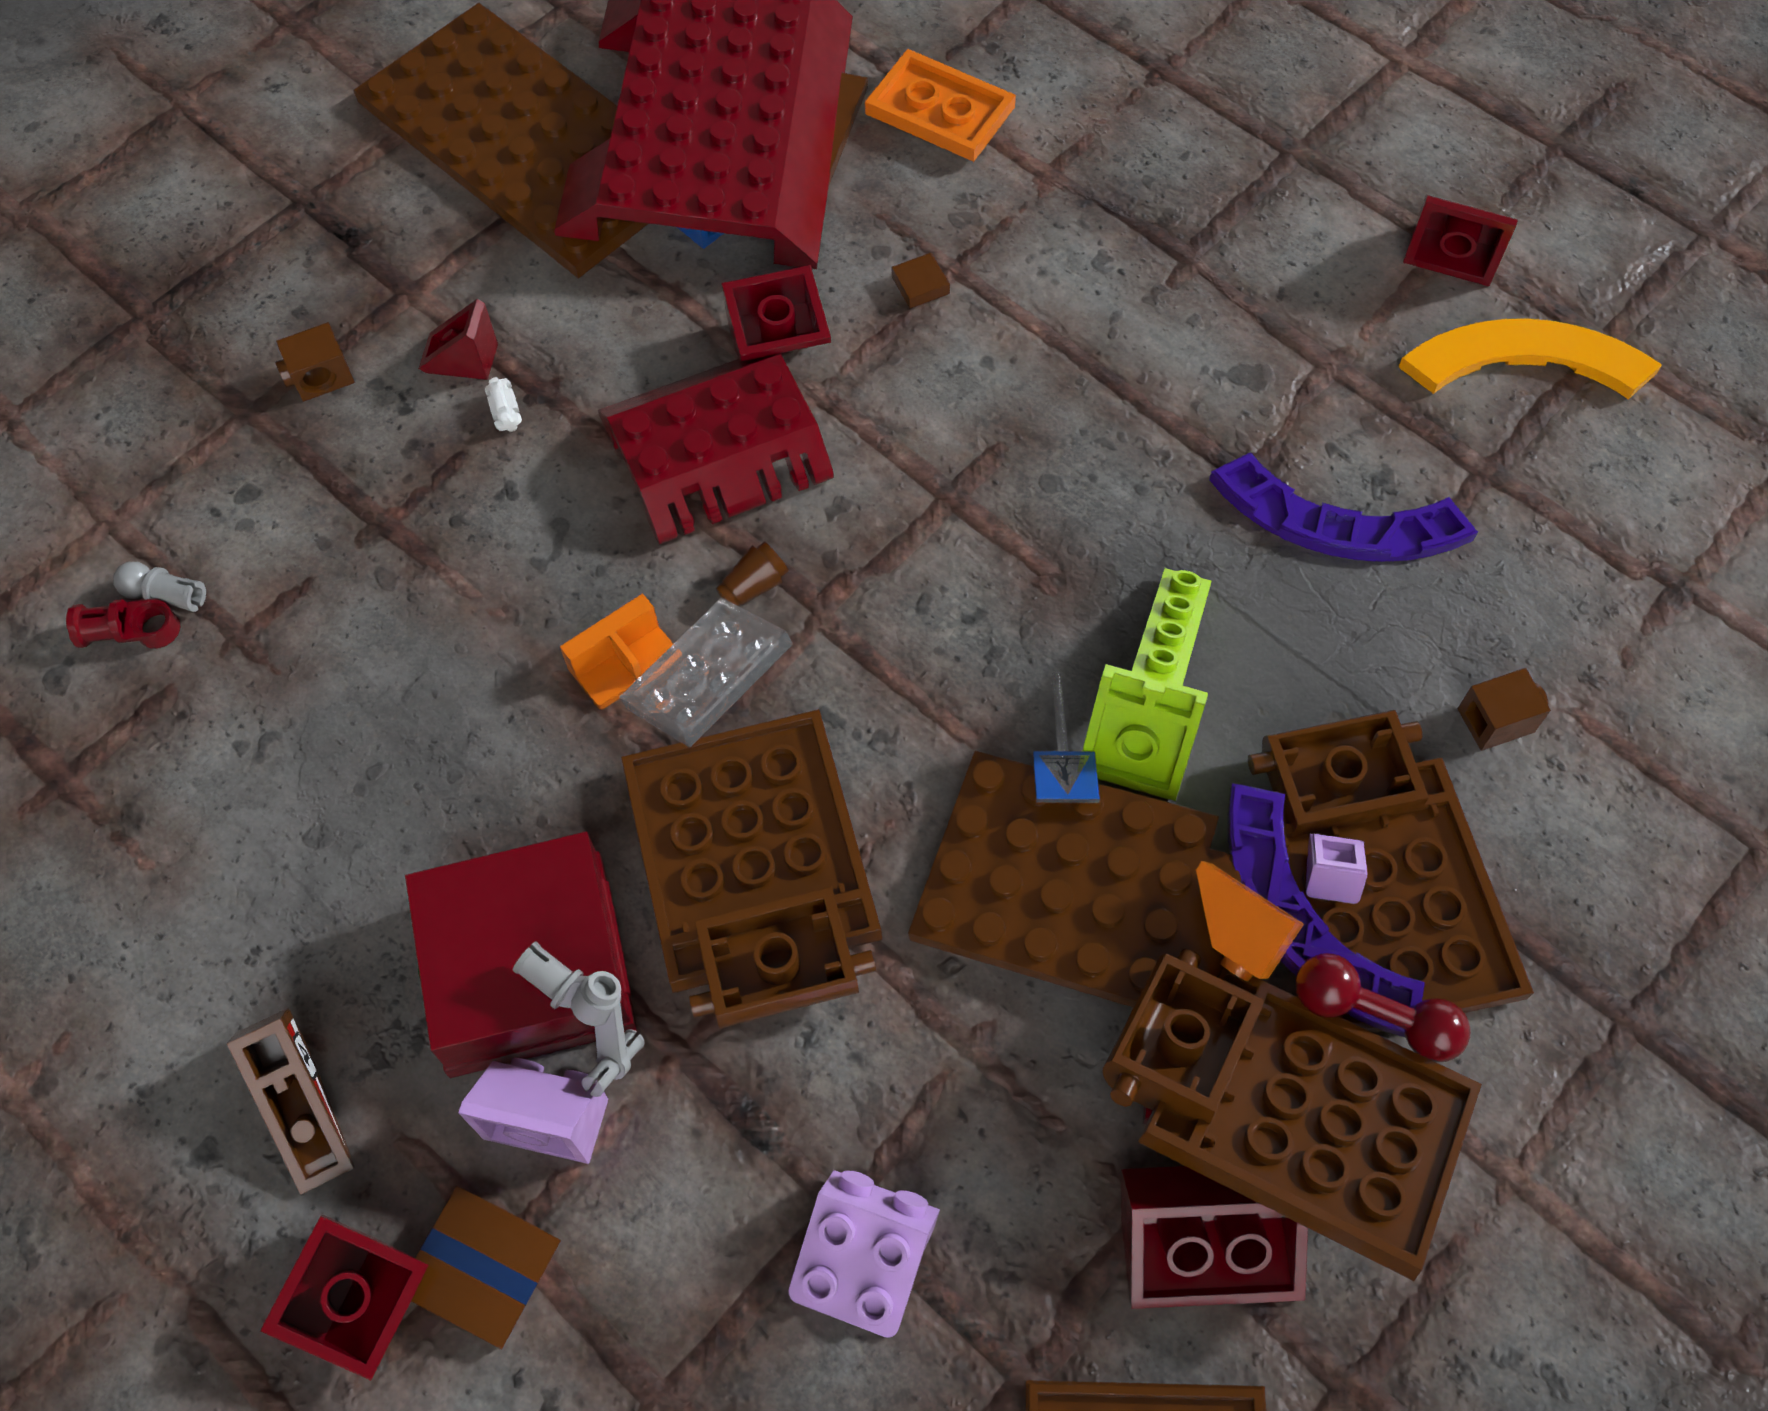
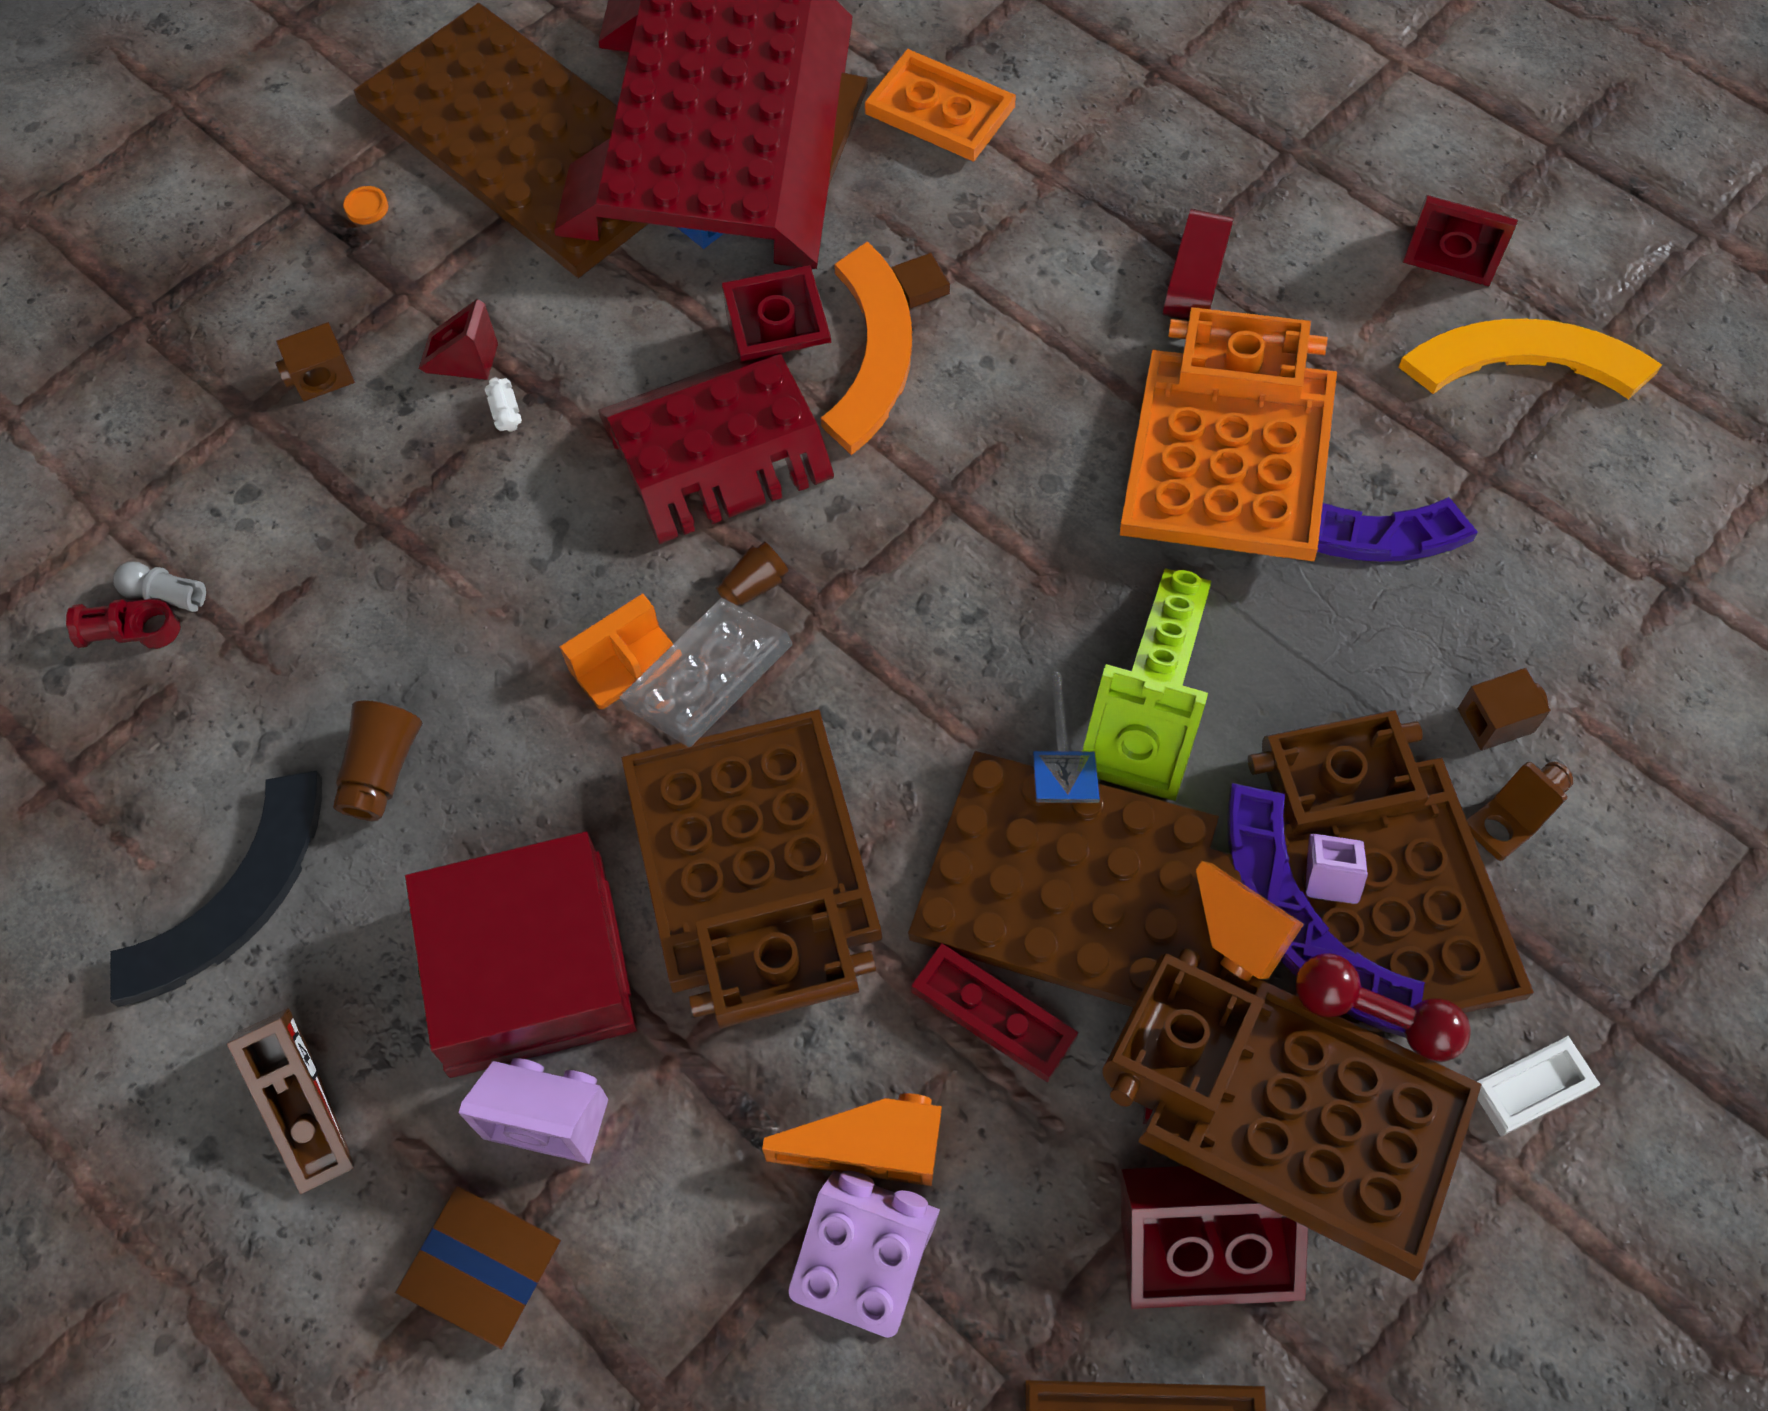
(238, 909): none -> black tile
(345, 1297): dark red slope -> none
(366, 205): none -> orange piece
(373, 758): none -> reddish brown plant
(594, 1002): light grey pin -> none
(877, 1139): none -> orange slope
(887, 351): none -> orange tile
(994, 1012): none -> dark red plate
(1197, 263): none -> dark red beam
(1233, 438): none -> orange plate
(1522, 806): none -> reddish brown bracket
(1535, 1086): none -> white tile

